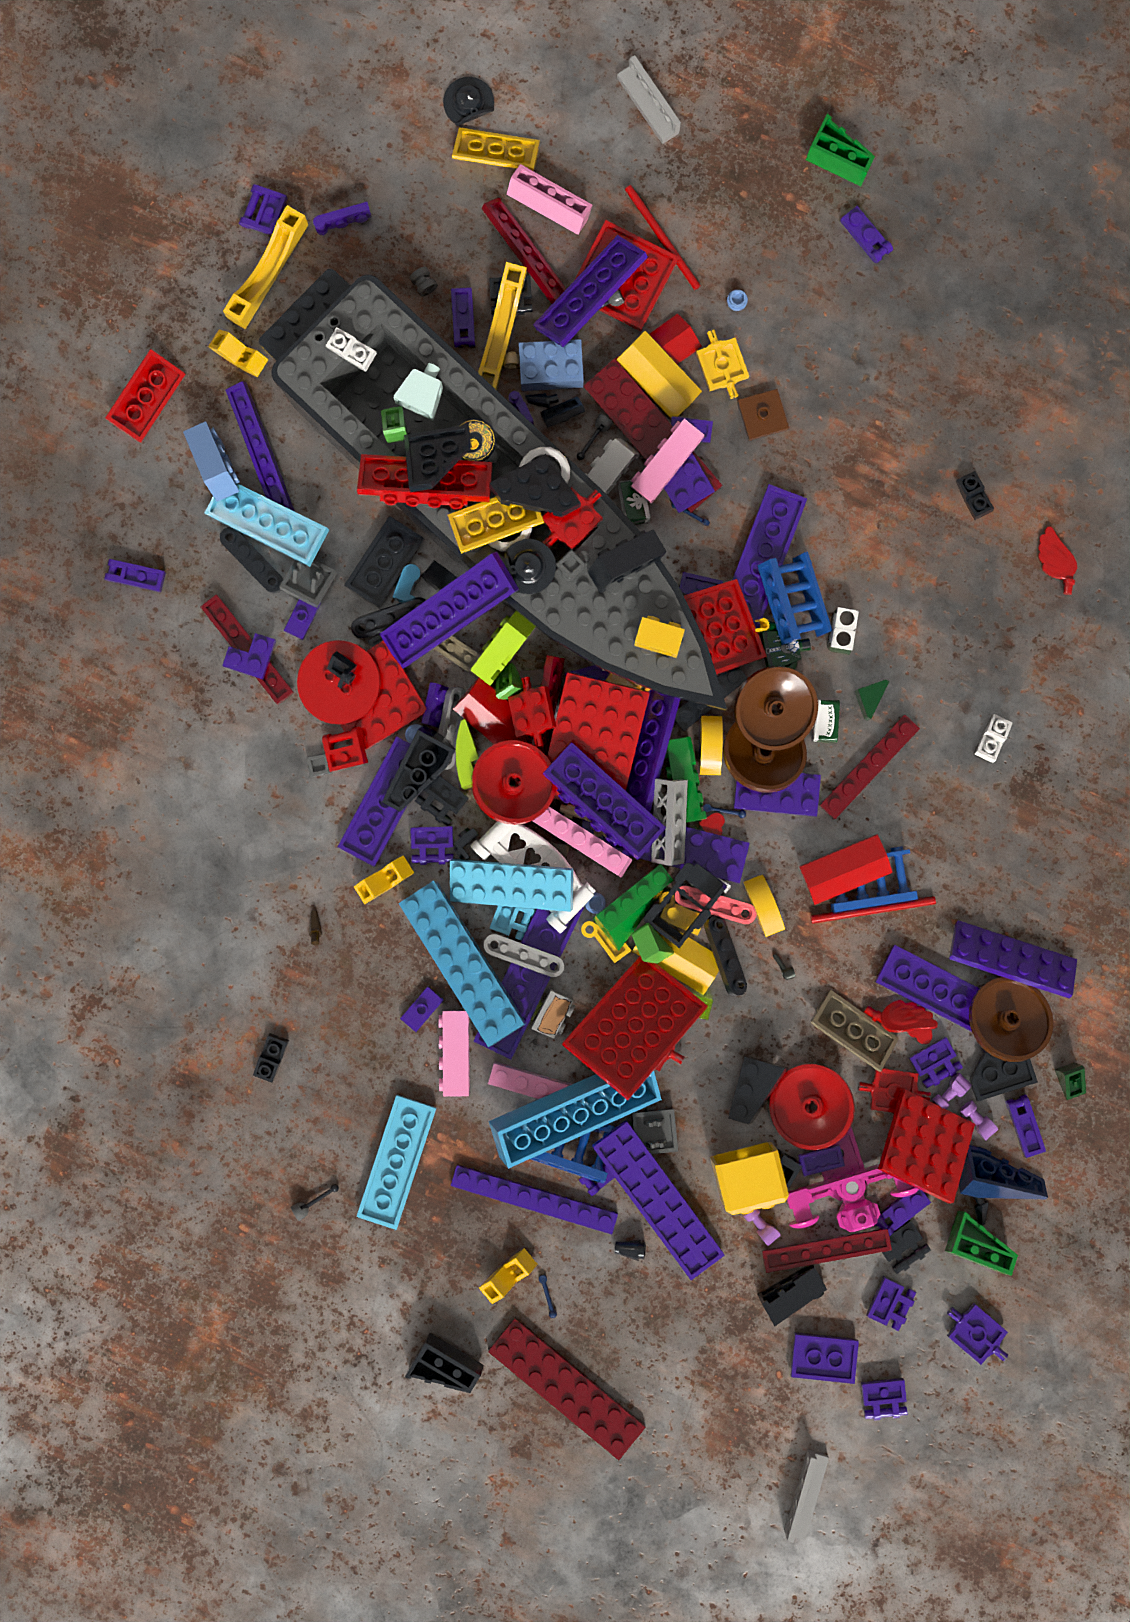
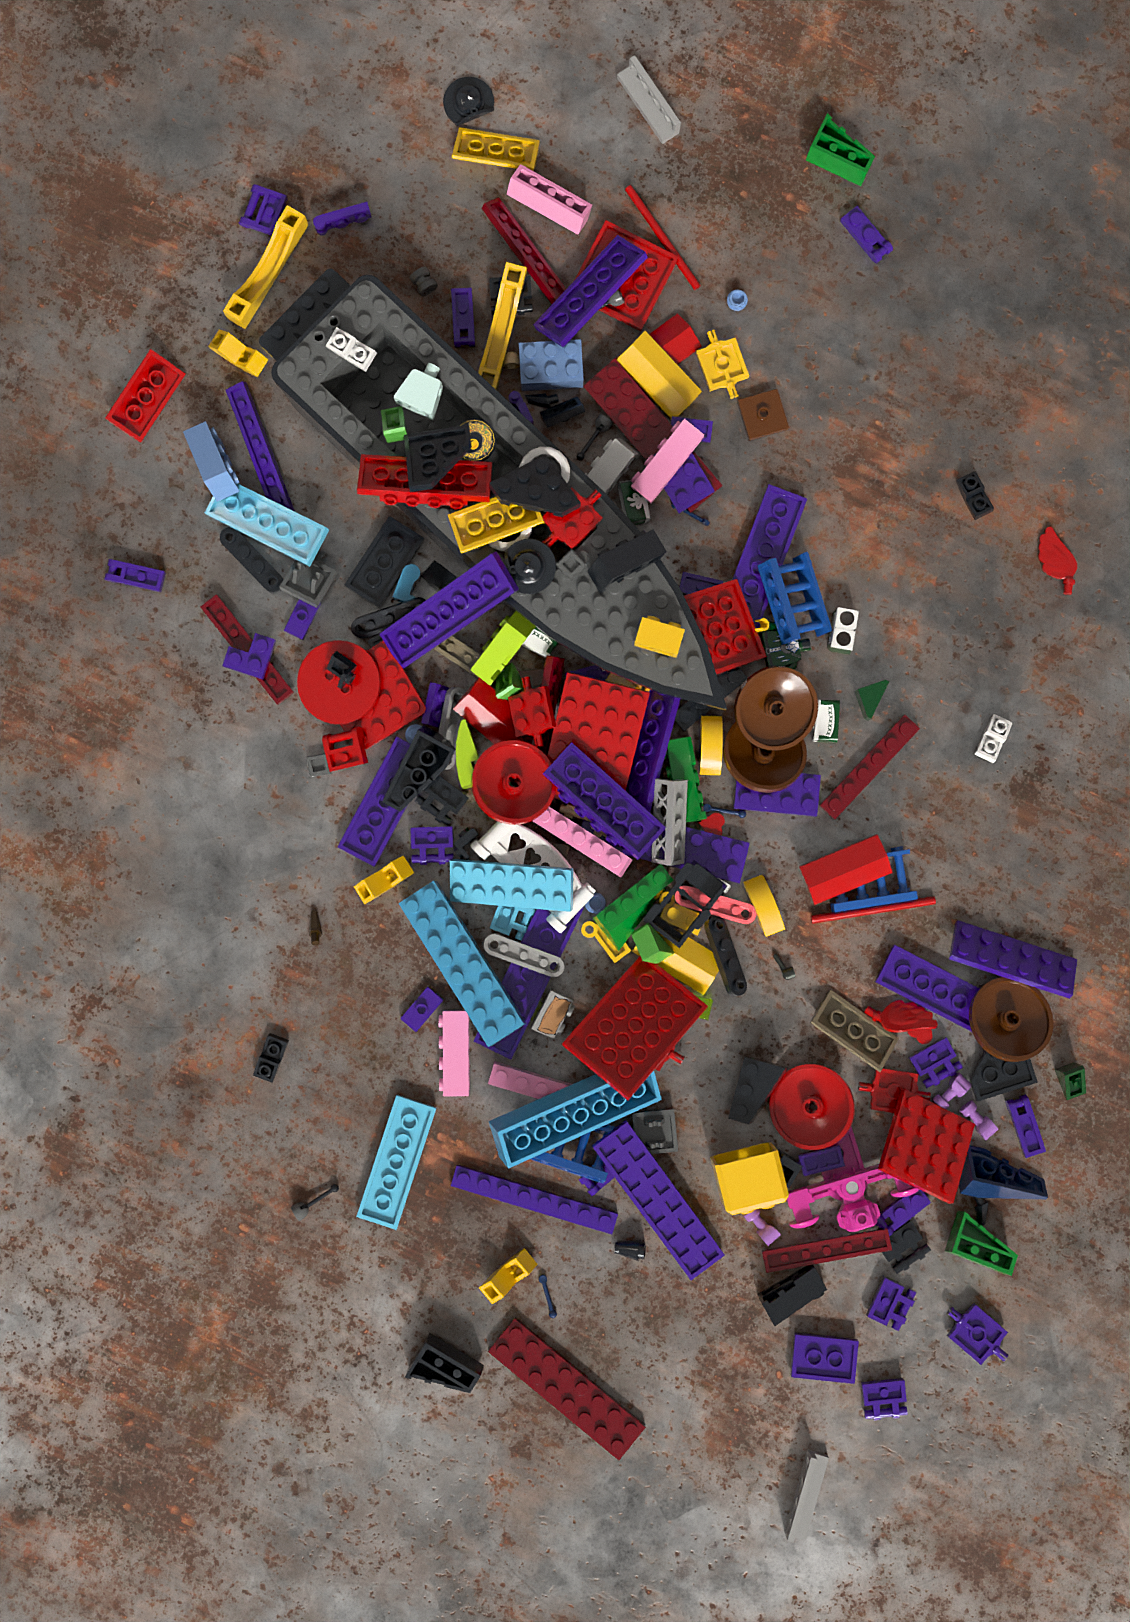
(540, 643): none -> white piece

